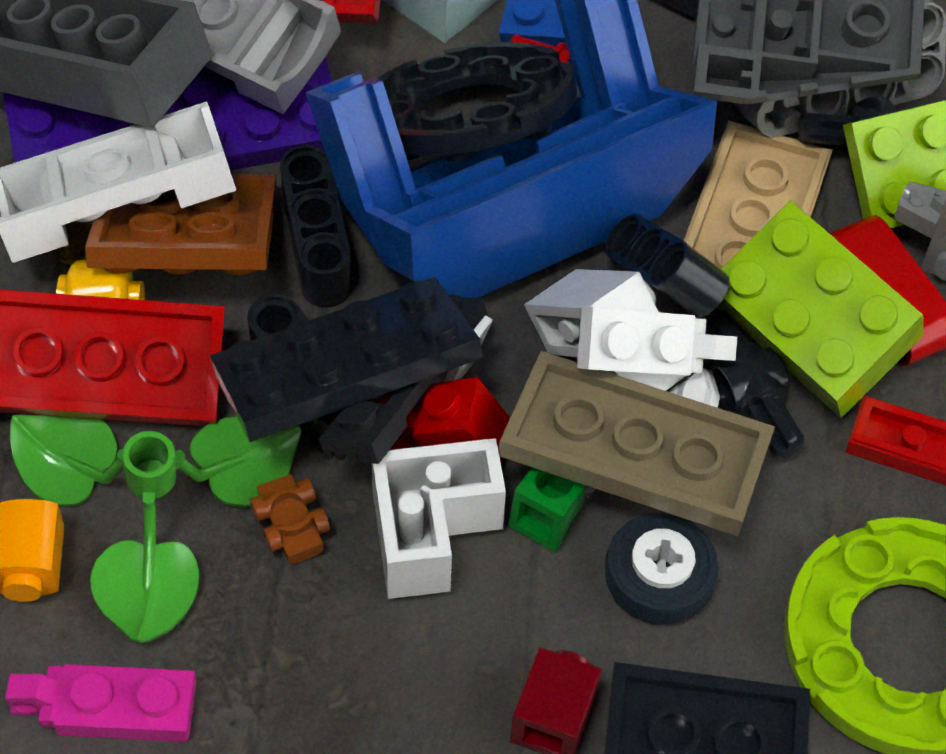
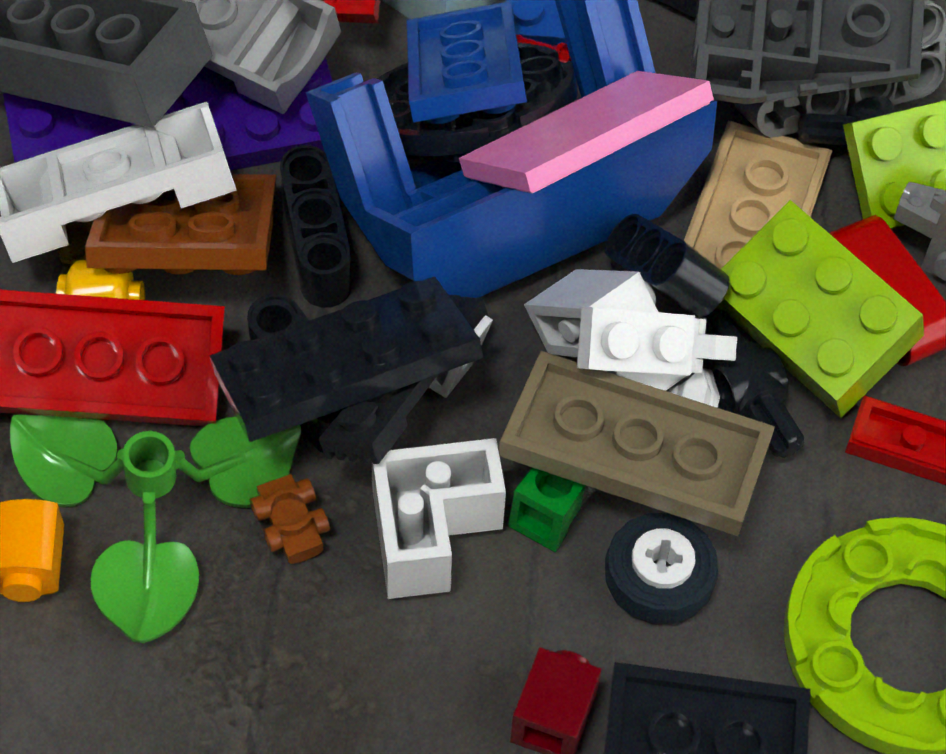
(107, 701): dark pink hinge -> none
(452, 414): red brick -> none
(464, 63): none -> blue plate
(585, 131): none -> bright pink tile

